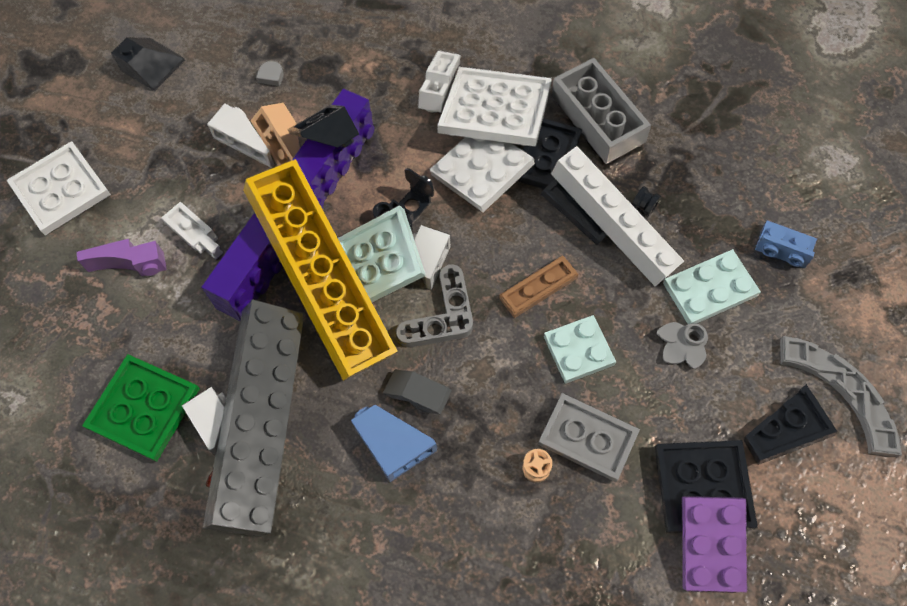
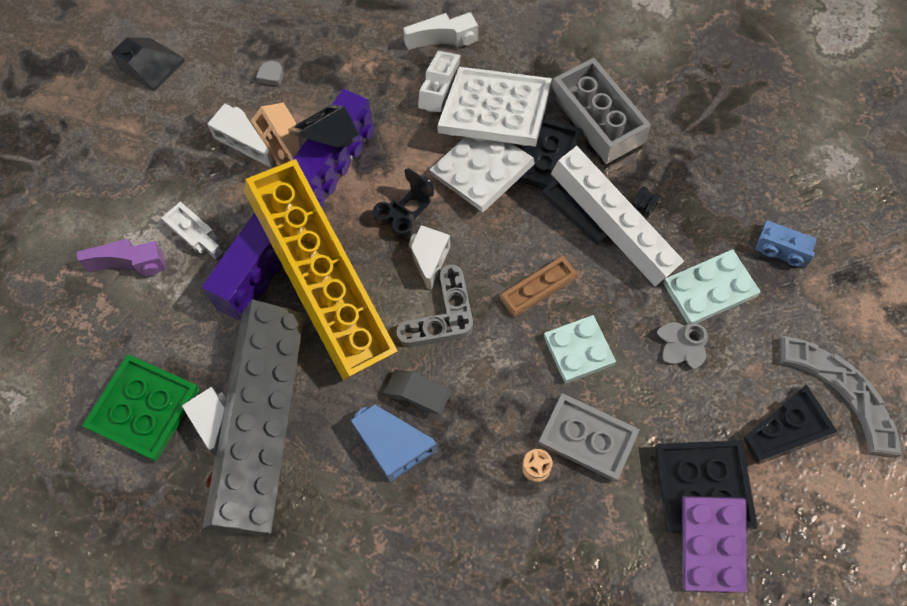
(58, 188): white plate -> none
(384, 253): light aqua plate -> none
(441, 30): none -> white slope

